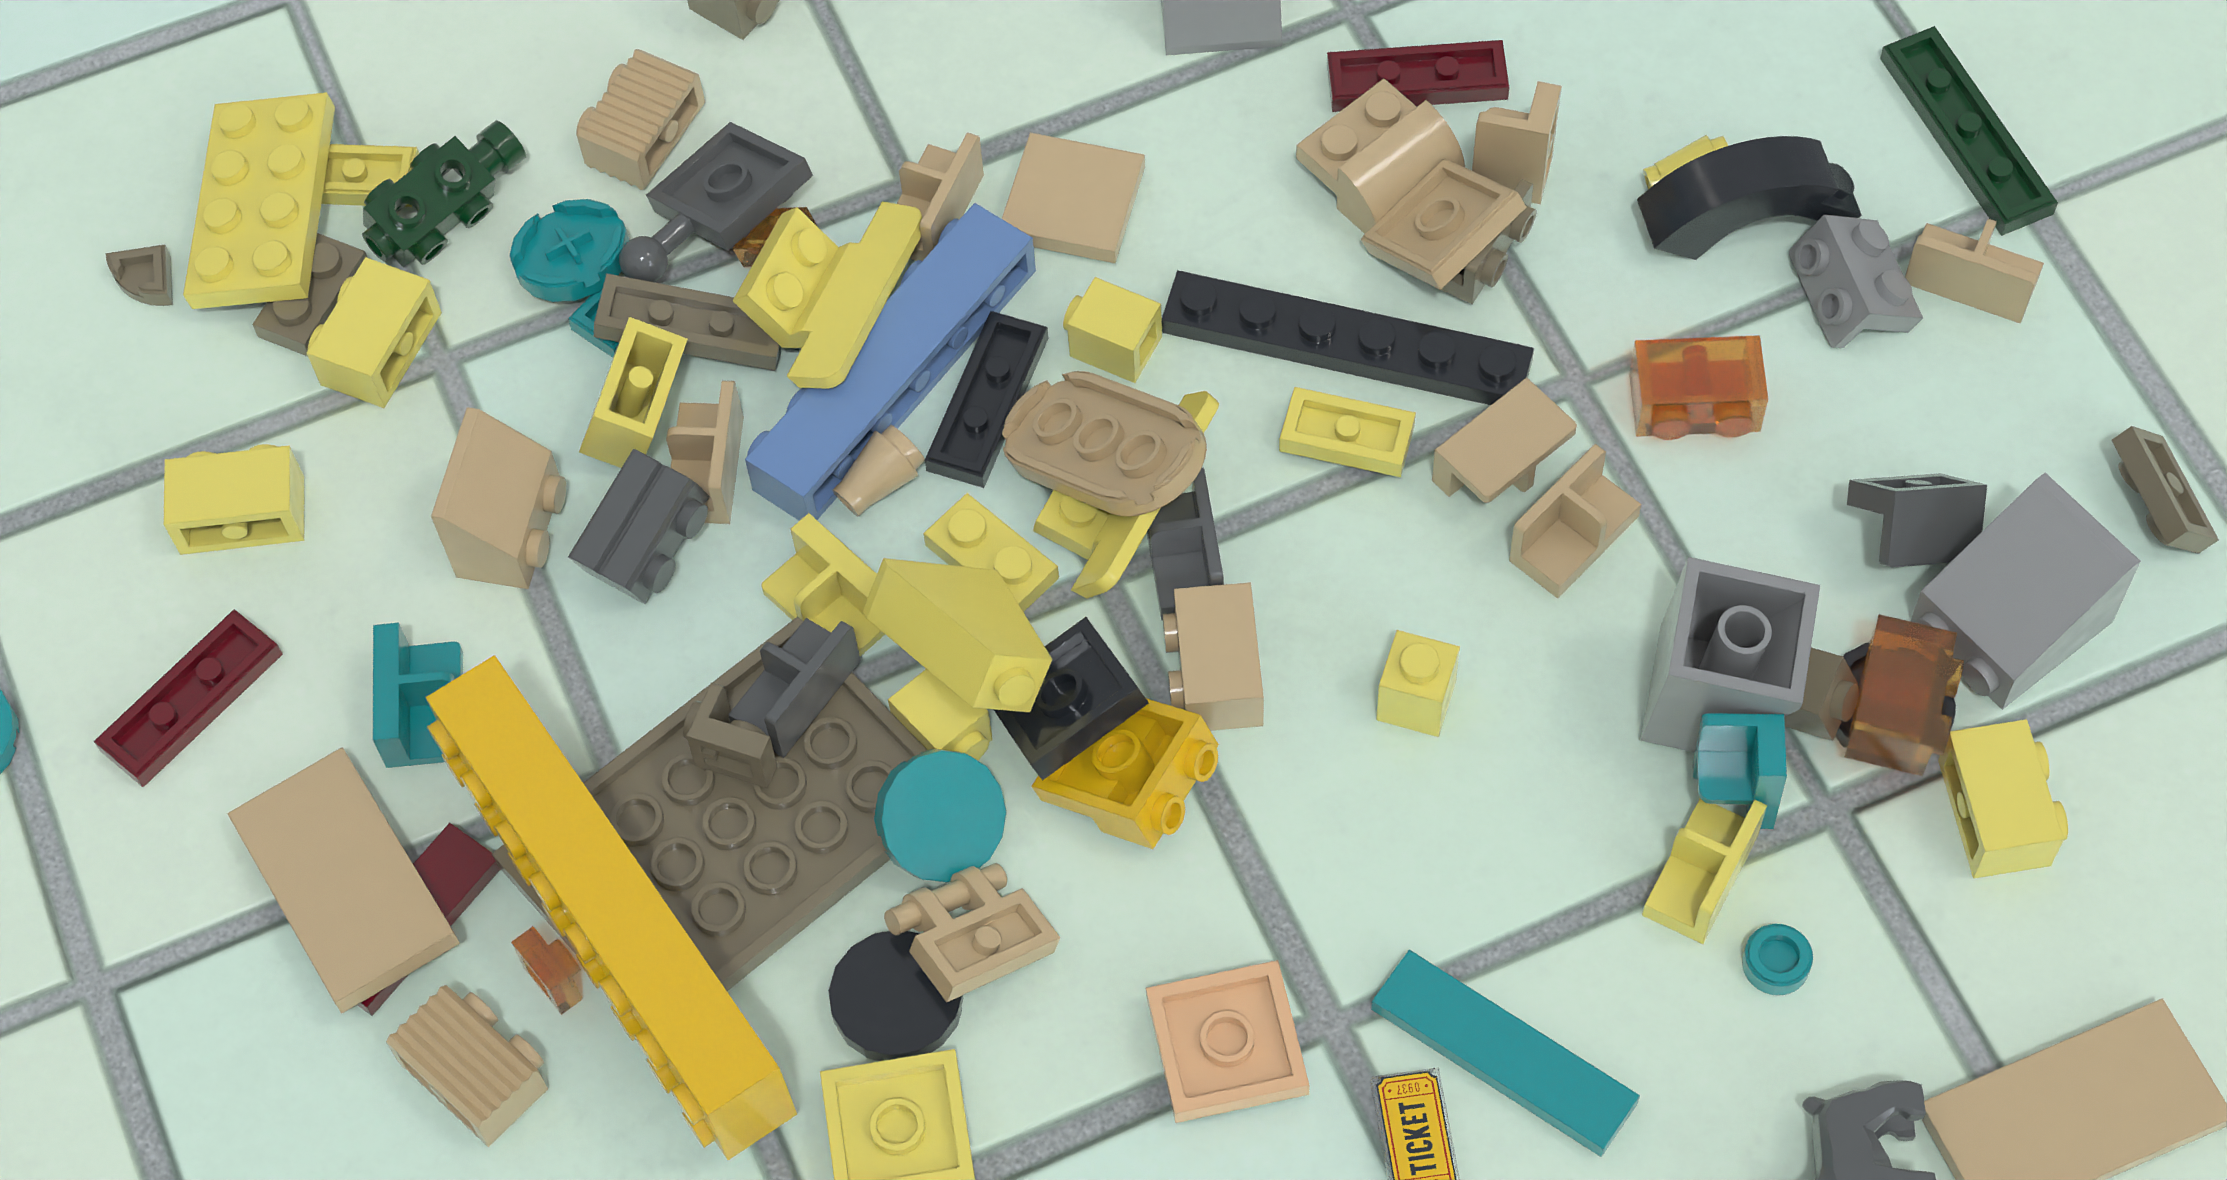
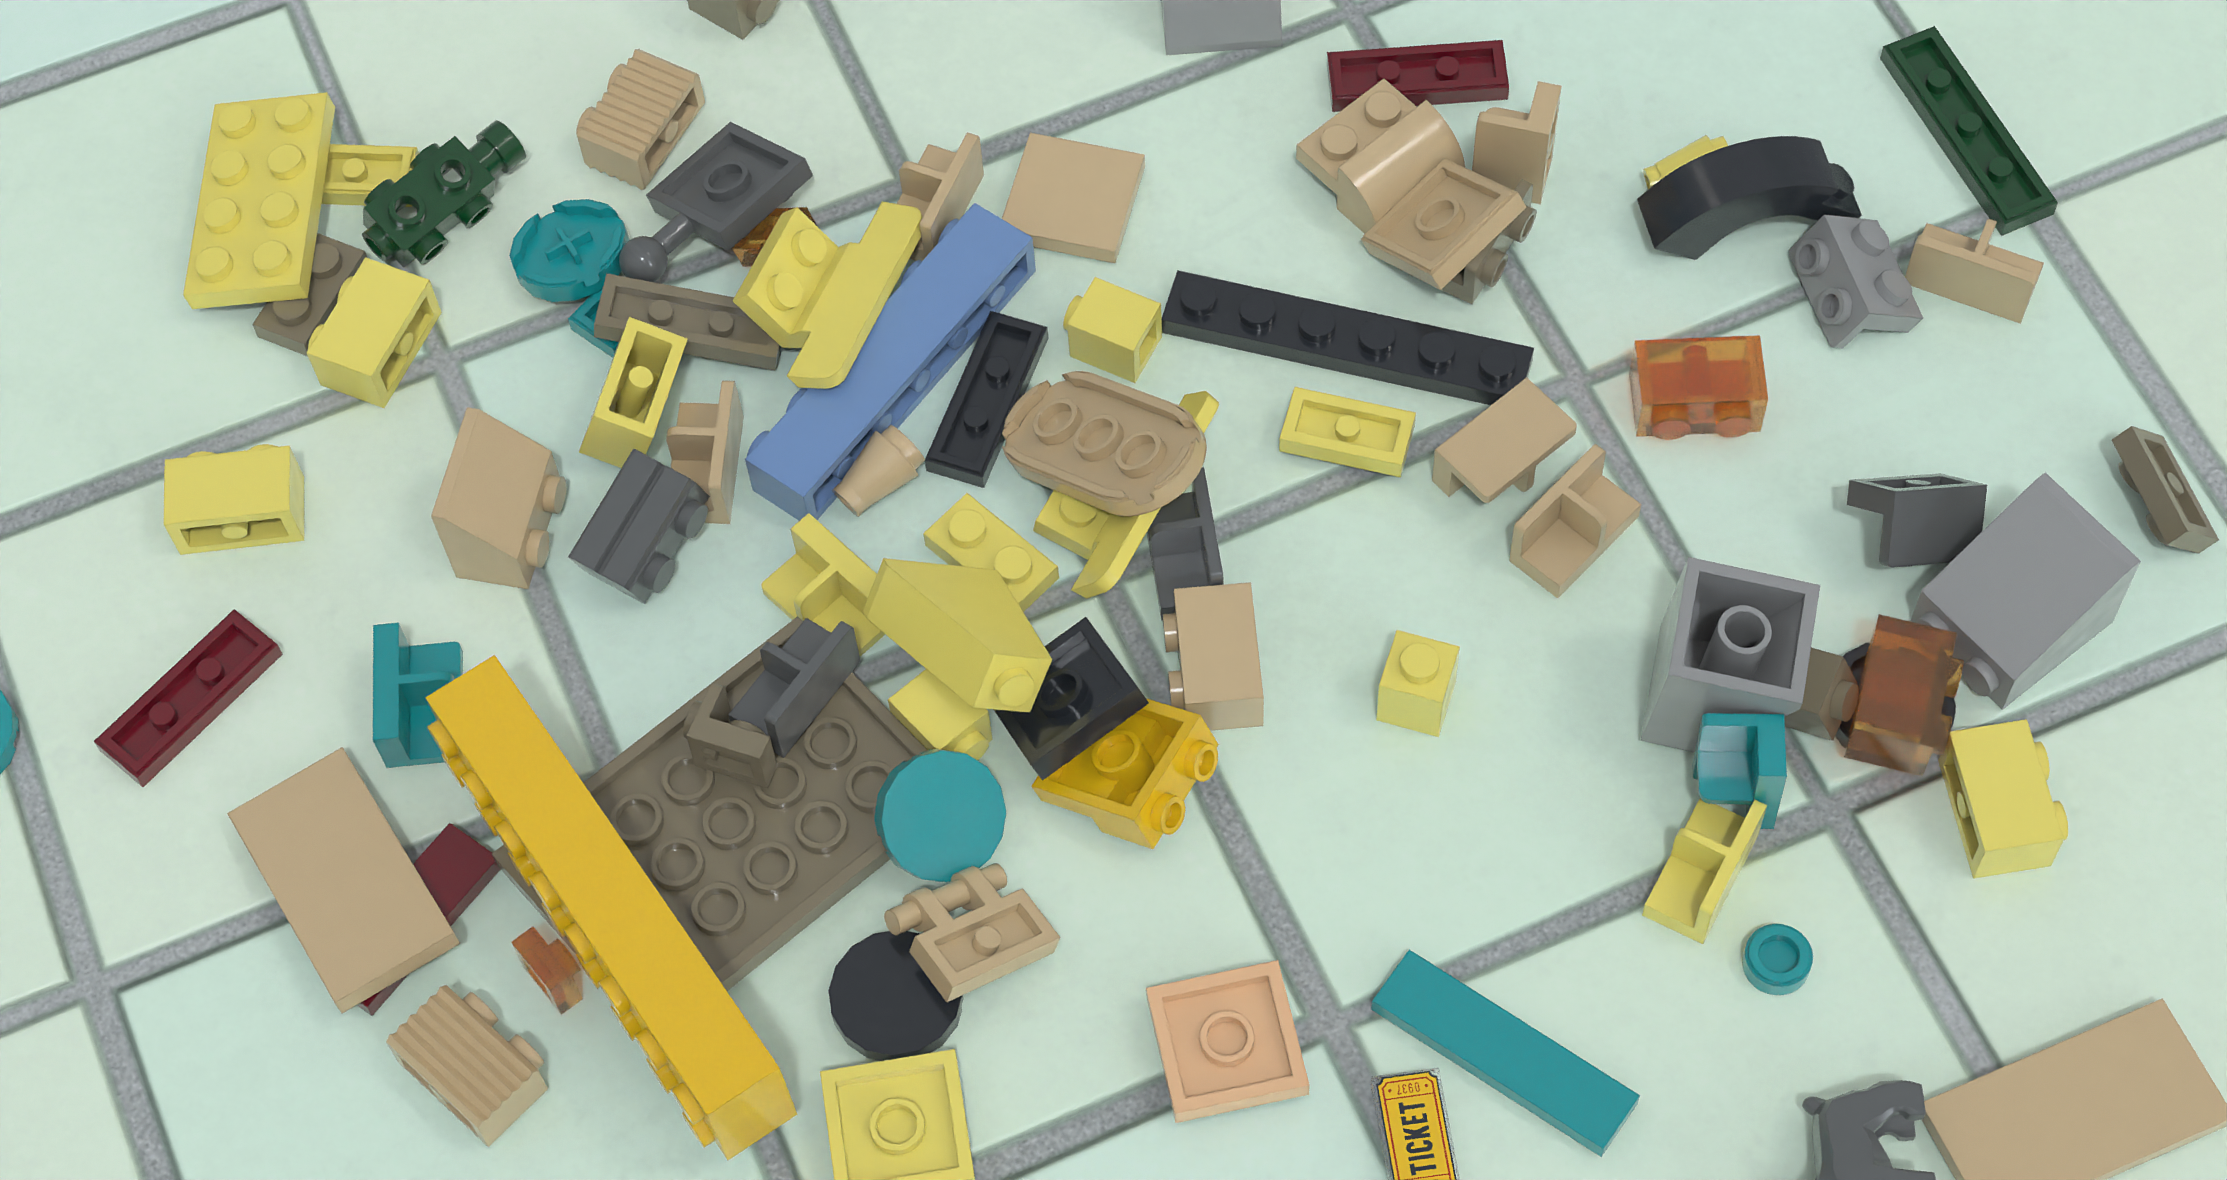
(143, 274): dark tan tile -> none

